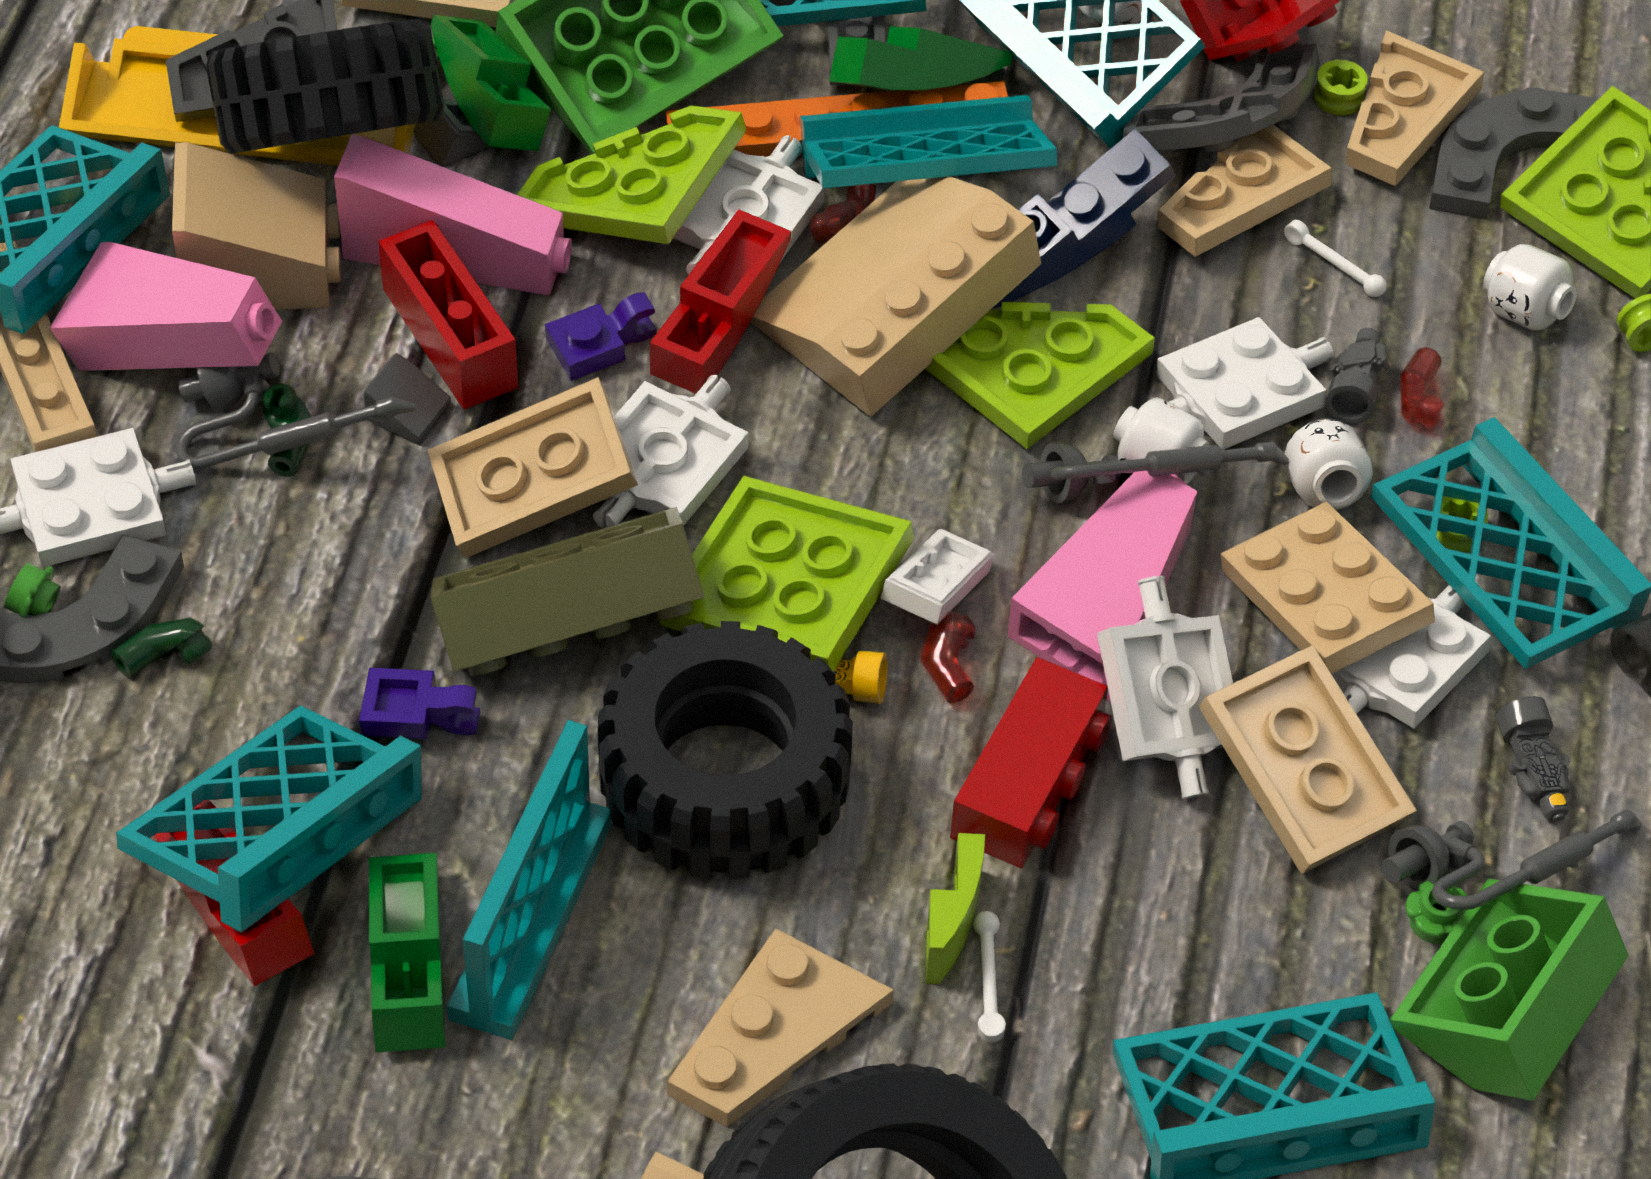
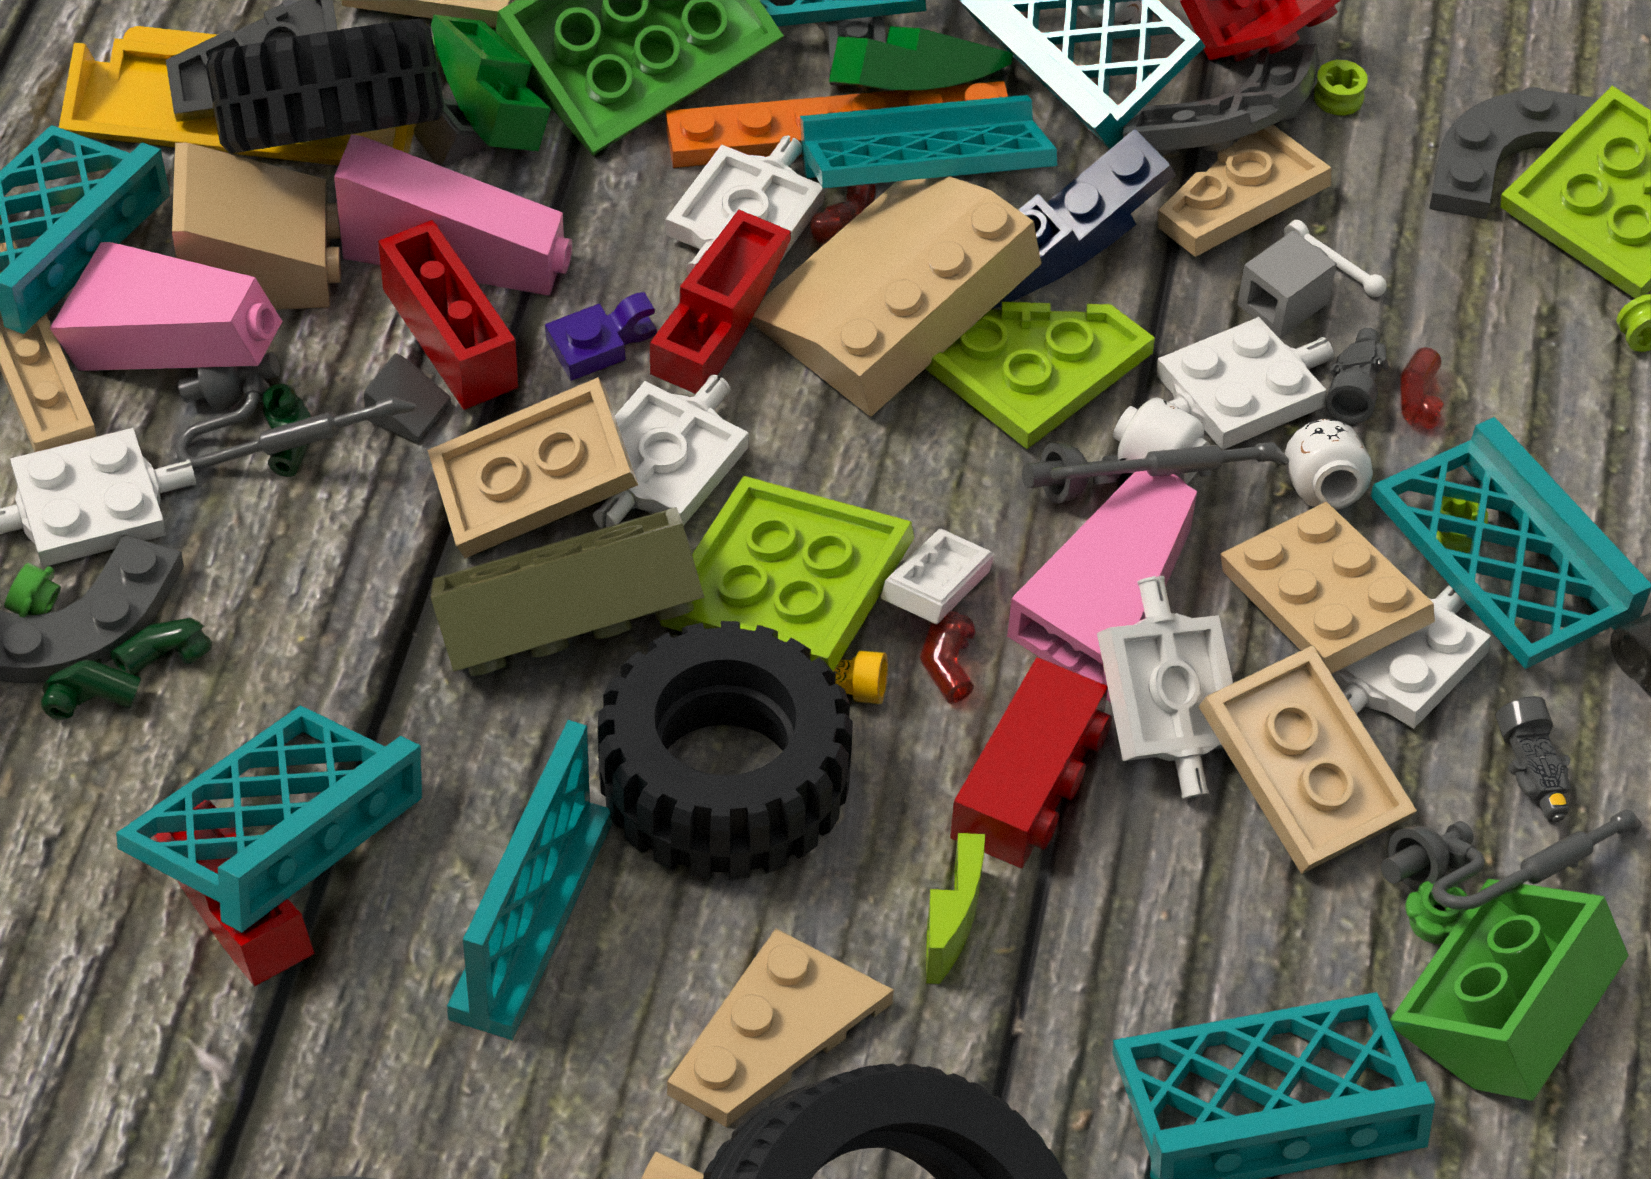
(83, 682): none -> dark green arm
(406, 953): green slope -> none
(409, 700): dark purple plate -> none
(640, 182): lime plate -> none
(990, 1024): white hinge -> none
(1287, 283): none -> light grey brick
(1408, 107): tan wing -> none
(1530, 287): white head -> none

